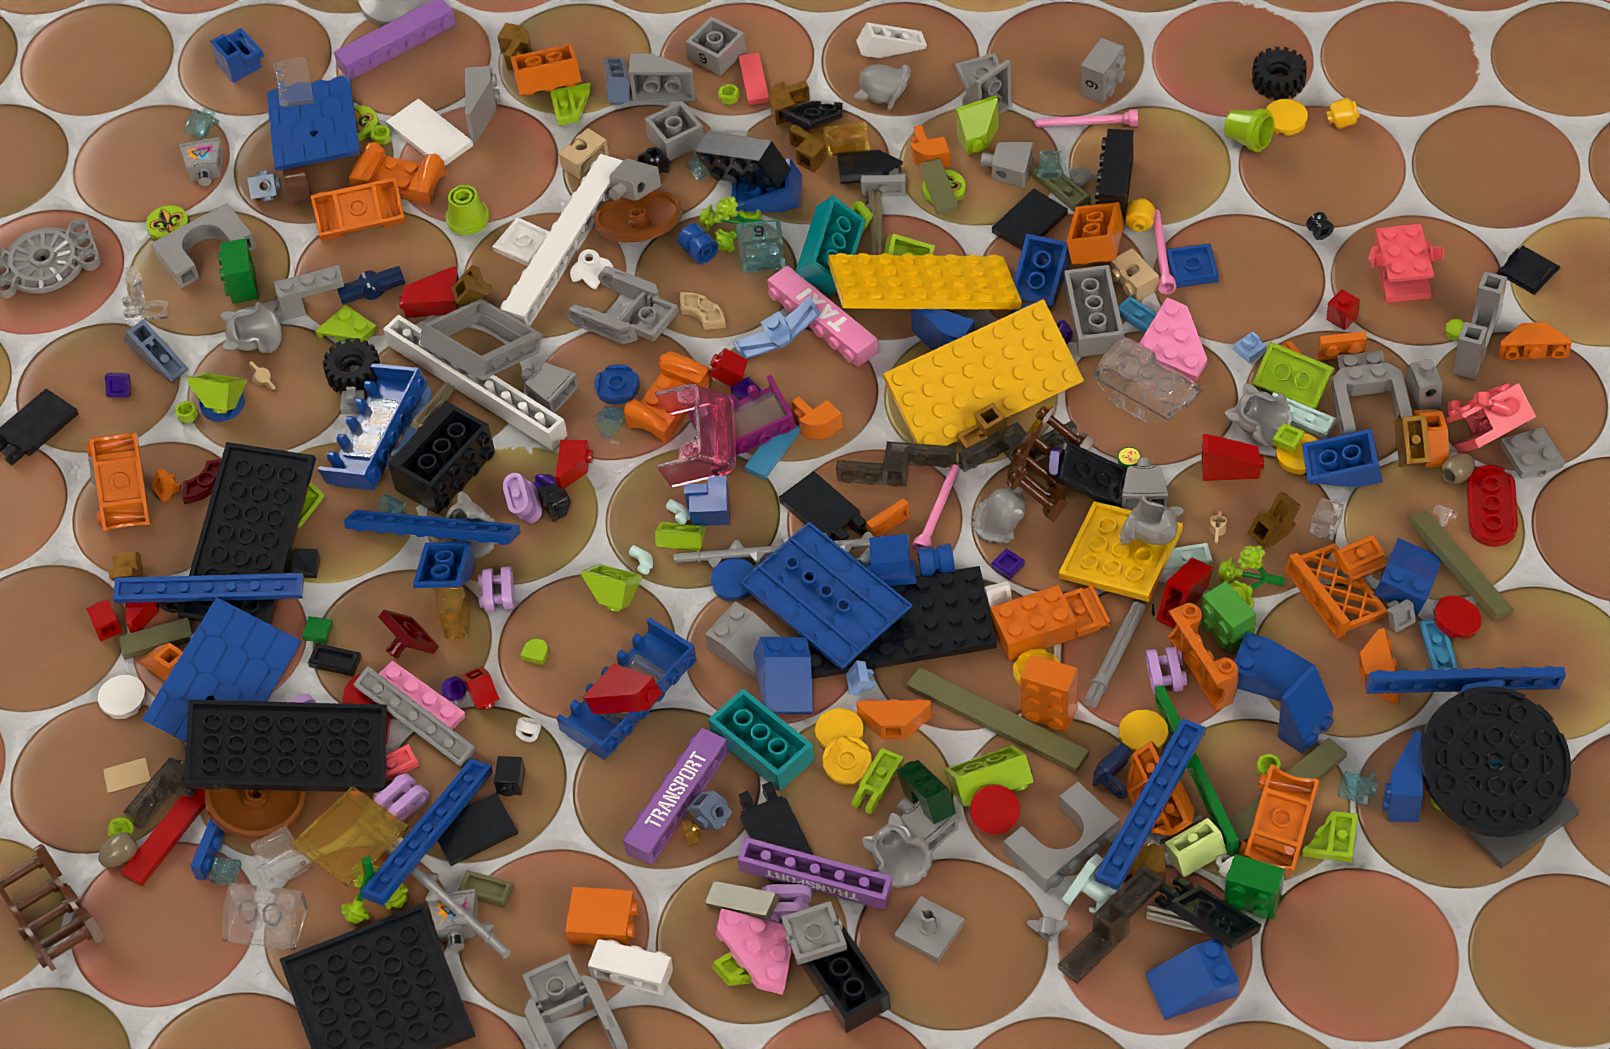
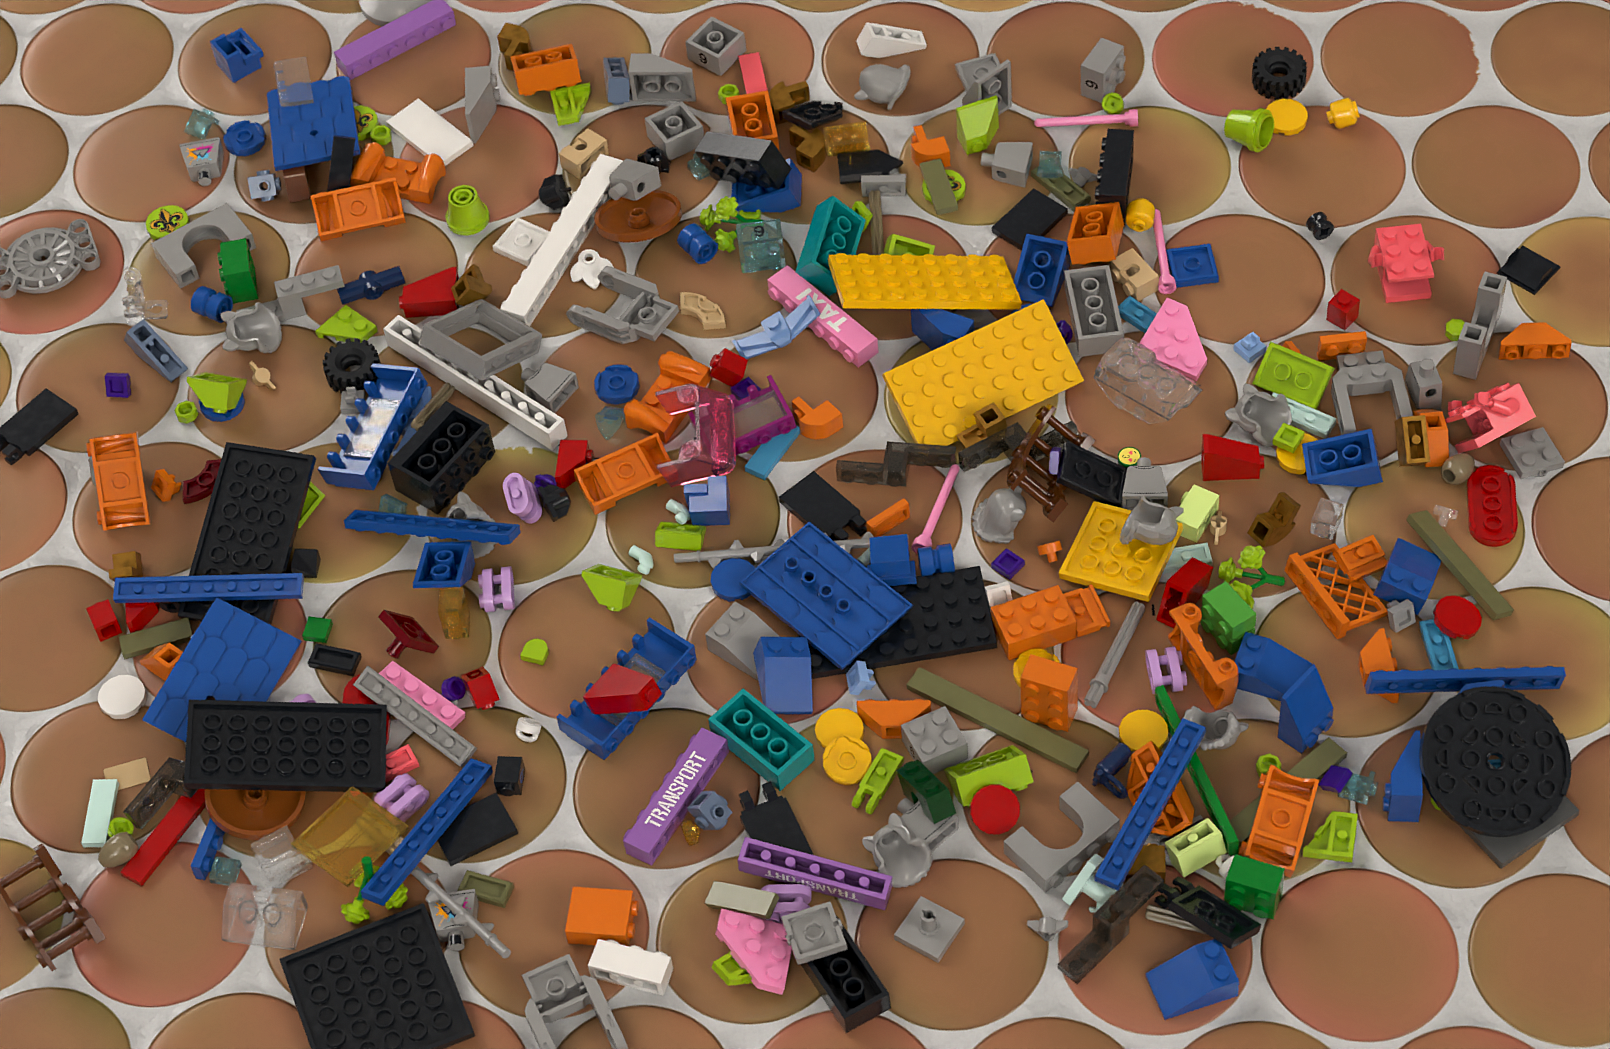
(100, 812): none -> light aqua tile
(210, 303): none -> blue wheel
(244, 138): none -> blue tile
(341, 162): none -> black tile
(554, 192): none -> black piece
(622, 473): none -> orange piece
(752, 116): none -> orange brick
(935, 740): none -> light grey brick
(1050, 550): none -> orange tile
(1112, 103): none -> lime tile
(1198, 508): none -> yellowish green brick
(1220, 725): none -> light grey hair
(1335, 779): none -> dark purple tile

